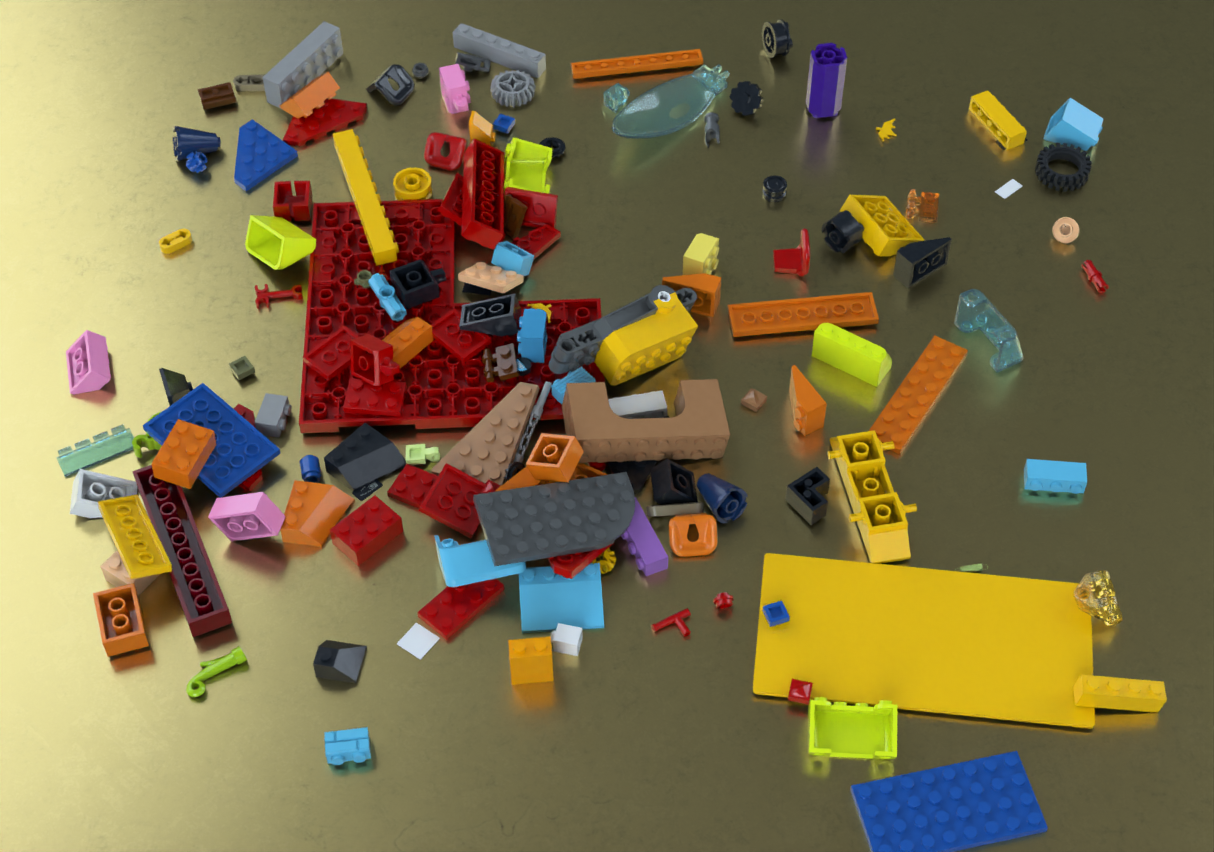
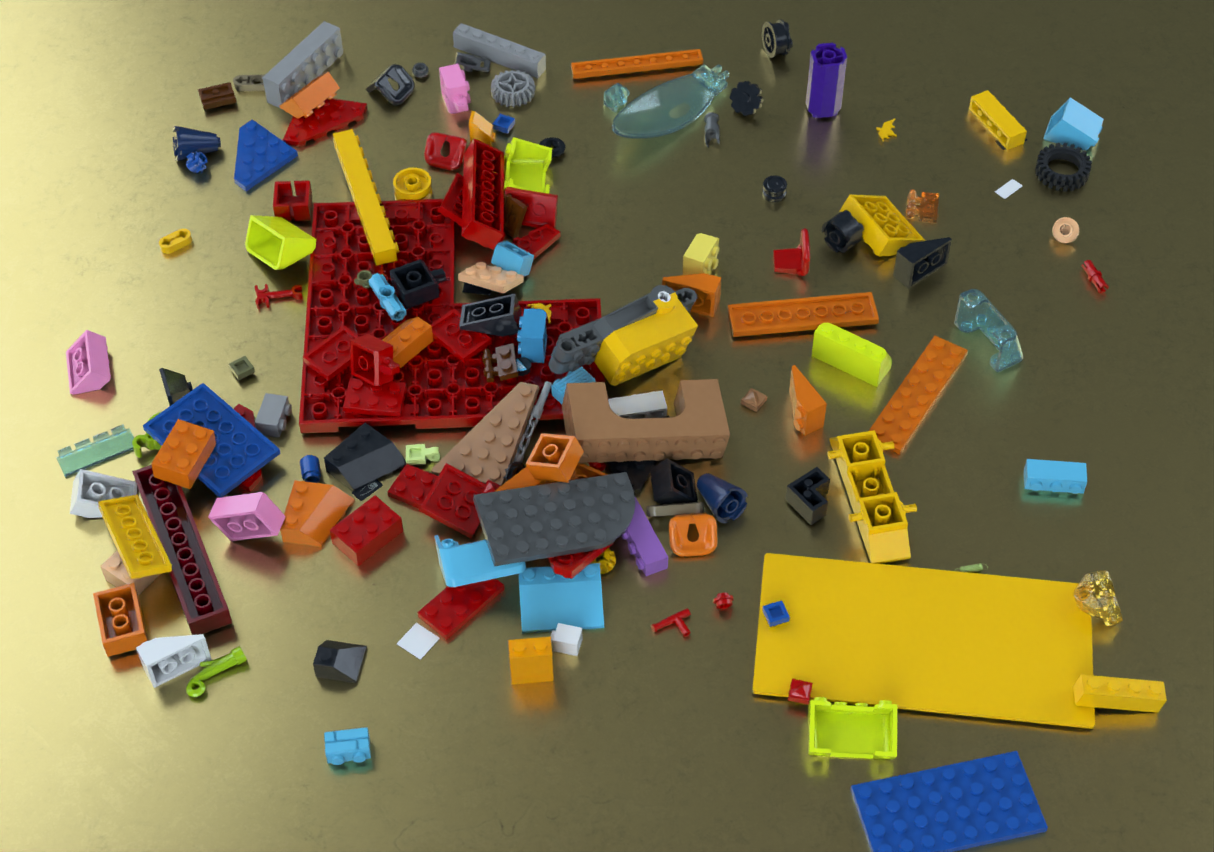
(172, 656): none -> white slope

